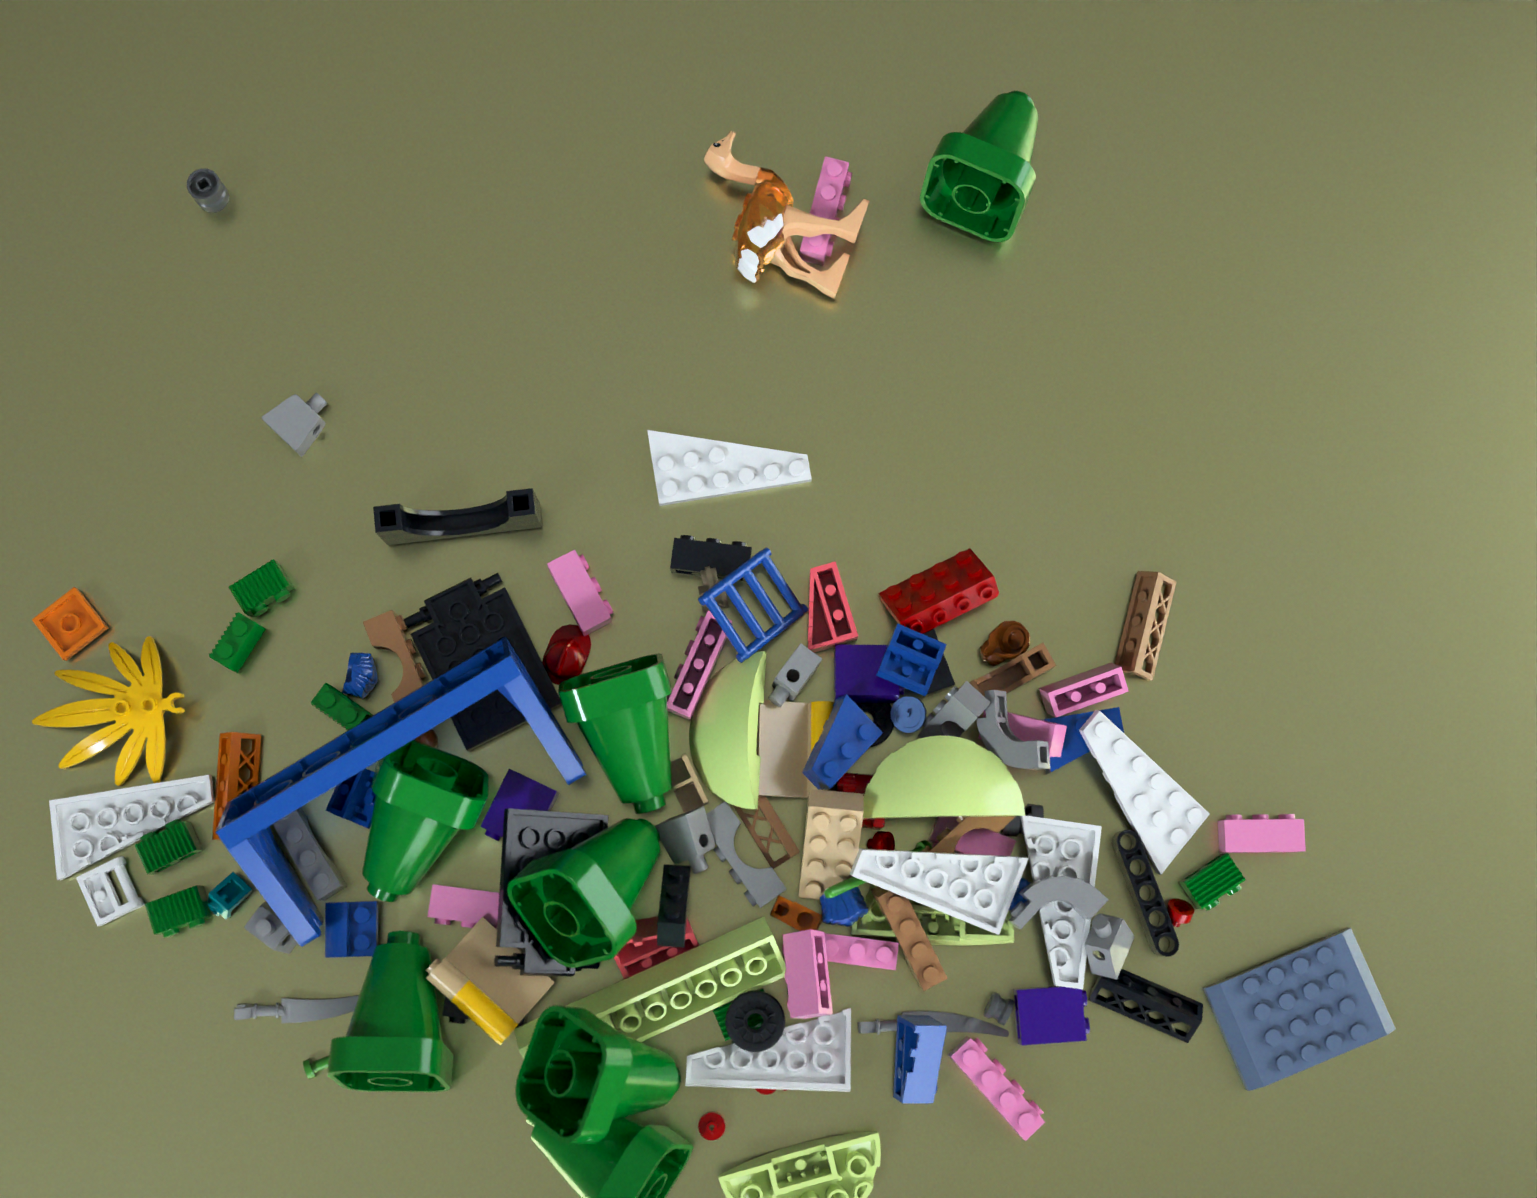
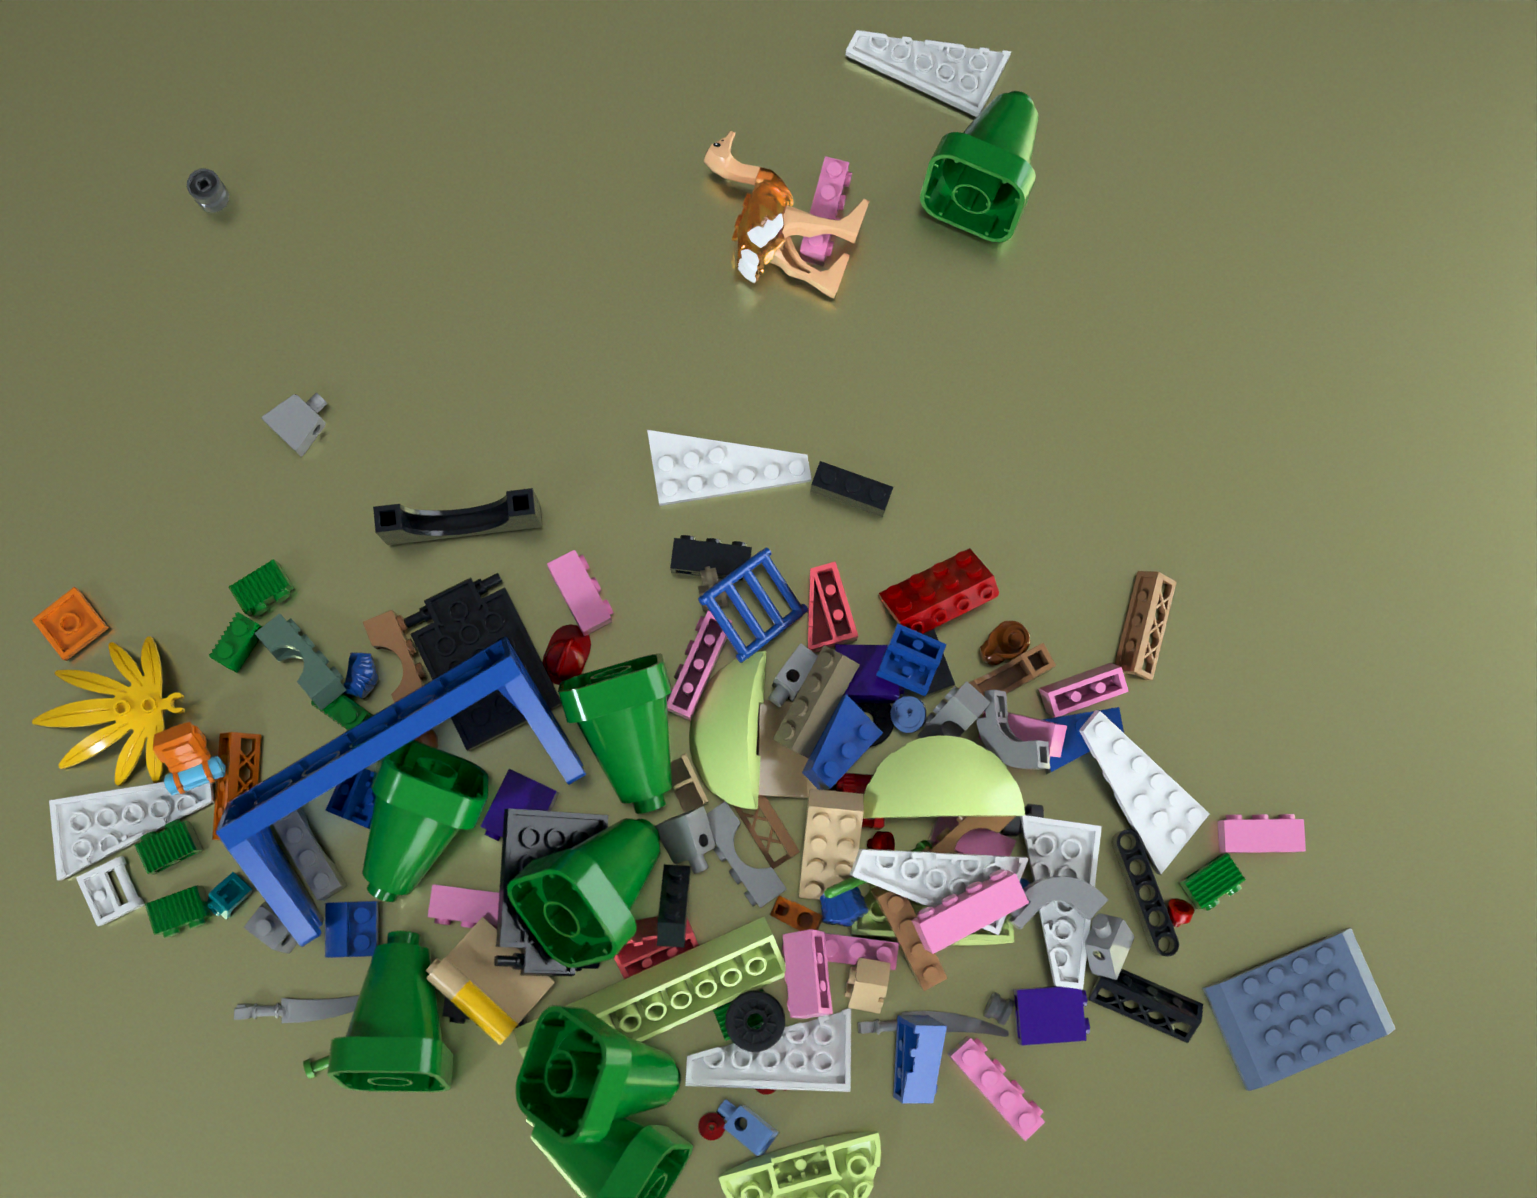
(187, 758): none -> orange piece
(317, 679): none -> sand green arch
(758, 1133): none -> medium blue torso
(816, 701): none -> dark tan brick
(851, 489): none -> black brick
(867, 985): none -> tan brick
(937, 68): none -> white wing
(969, 911): none -> bright pink brick

